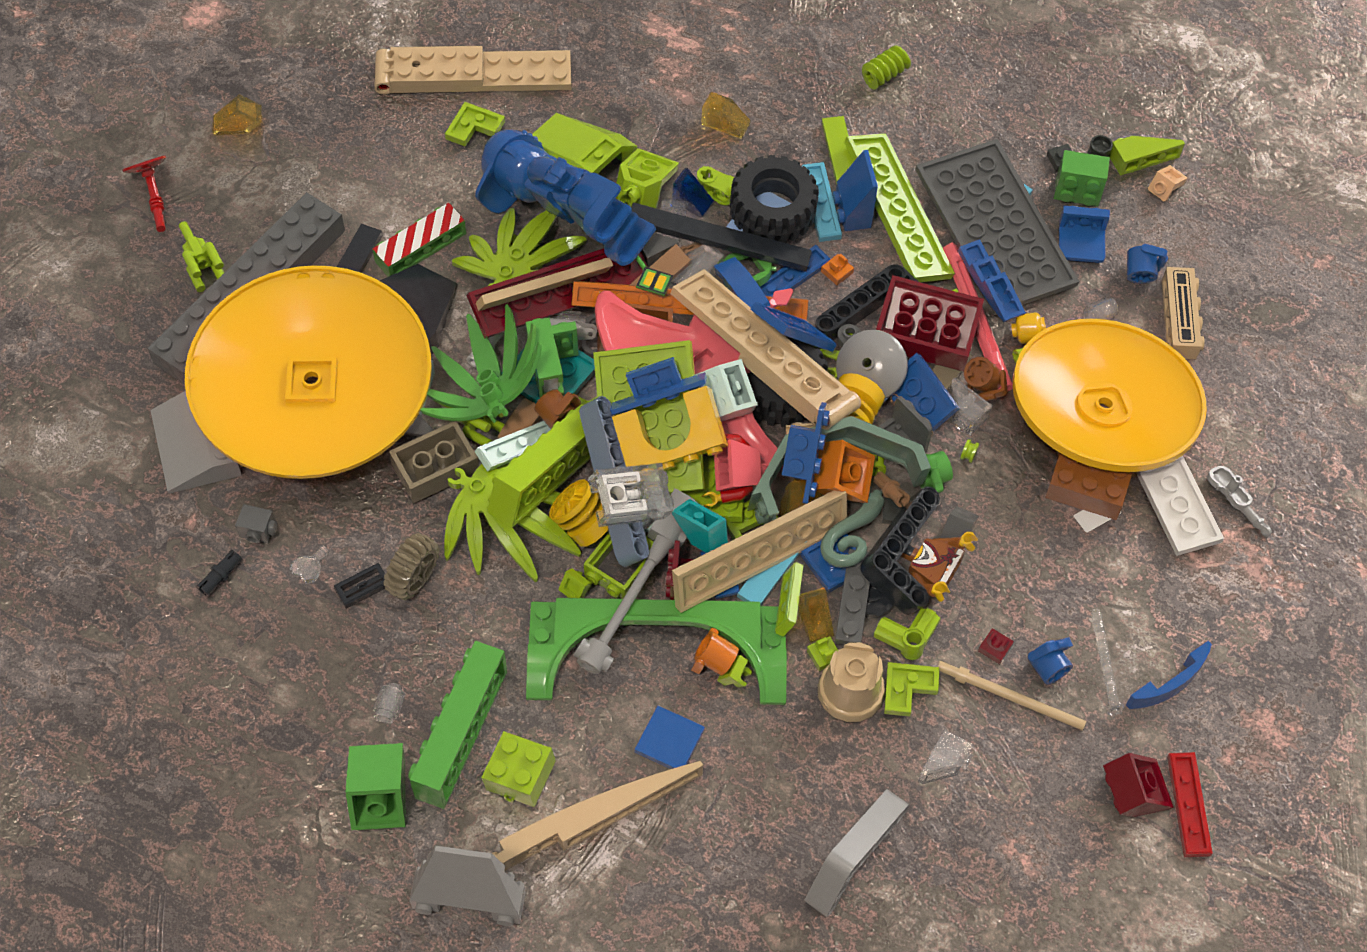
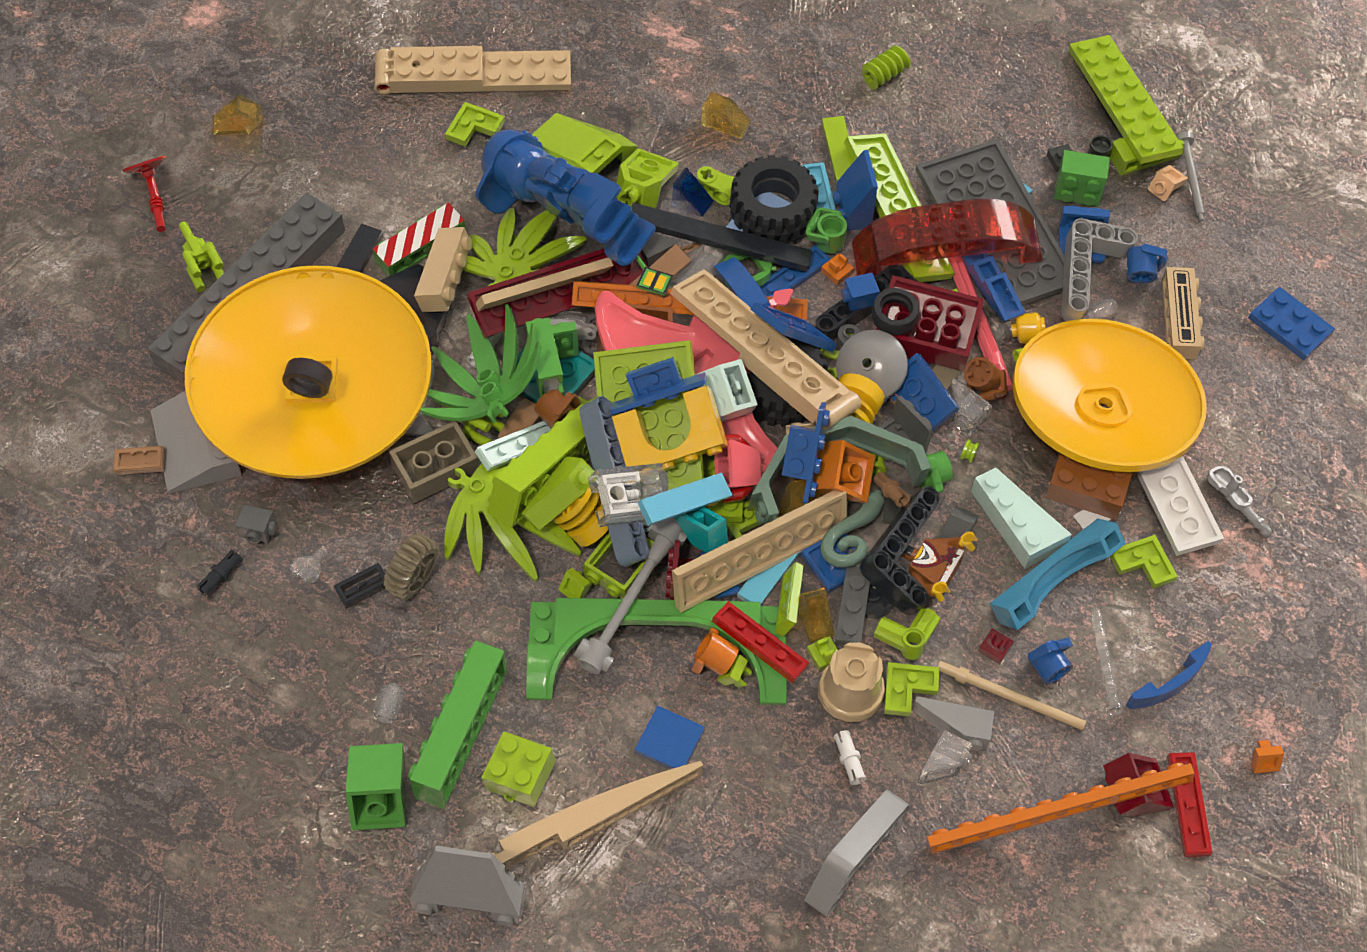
(139, 460): none -> medium nougat plate
(307, 377): none -> black tyre
(443, 269): none -> tan brick
(558, 492): none -> lime slope
(684, 499): none -> medium azure tile
(760, 642): none -> red tile
(830, 230): none -> bright green piece
(850, 757): none -> white pin
(860, 291): none -> blue brick
(900, 296): none -> black tyre
(946, 232): none -> clear red slope
(963, 721): none -> light grey slope
(1020, 520): none -> light aqua wedge
(1023, 599): none -> dark azure arch
(1069, 805): none -> orange plate
(1081, 240): none -> light grey beam
(1125, 99): none -> lime plate
(1149, 556): none -> lime plate
(1188, 139): none -> light grey piece
(1267, 757): none -> orange tile
(1291, 323): none -> blue plate

